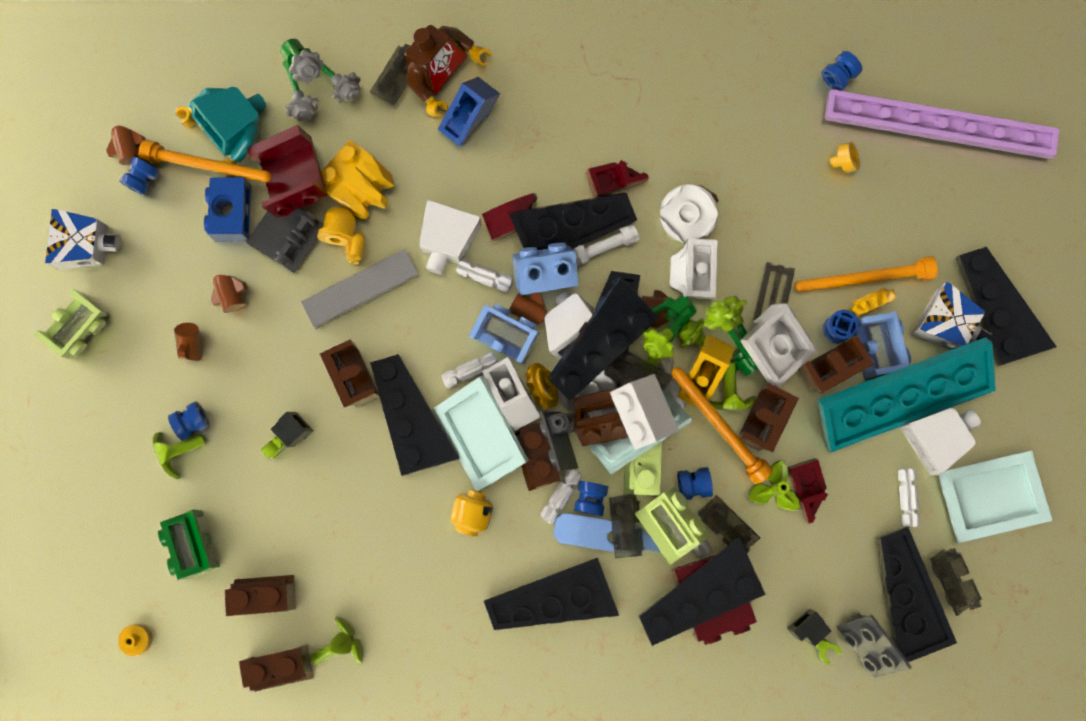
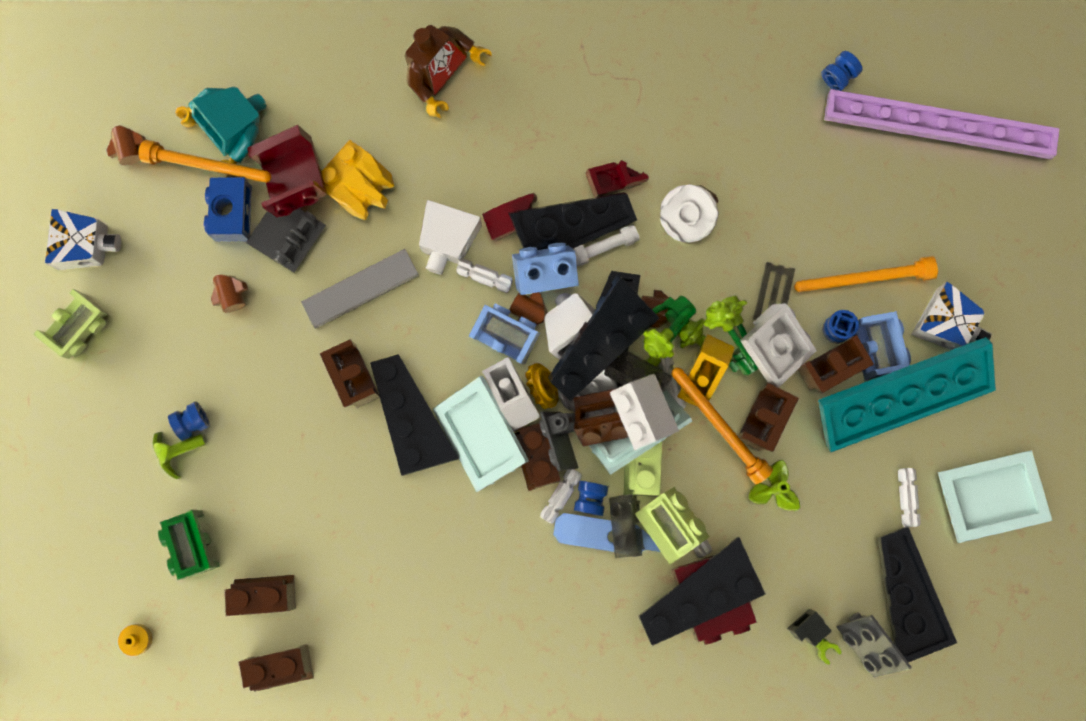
(139, 176): blue wheel -> none
(188, 341): dark orange piece -> none
(289, 432): pearl dark grey piece -> none
(306, 66): light grey plant -> none
(339, 230): yellow piece -> none
(340, 645): lime plant -> none
(393, 77): clear smoke hinge -> none
(468, 109): blue arch -> none
(468, 370): white axle -> none
(471, 513): yellow head -> none
(558, 598): black wing -> none
(695, 269): white slope -> none
(695, 483): blue wheel -> none
(724, 520): clear smoke hinge -> none
(732, 400): lime plant -> none
(808, 486): dark red slope -> none
(847, 158): yellow tile -> none
(872, 301): yellow gear -> none
(942, 438): white torso -> none
(959, 594): clear smoke hinge -> none
(1006, 316): black wing -> none

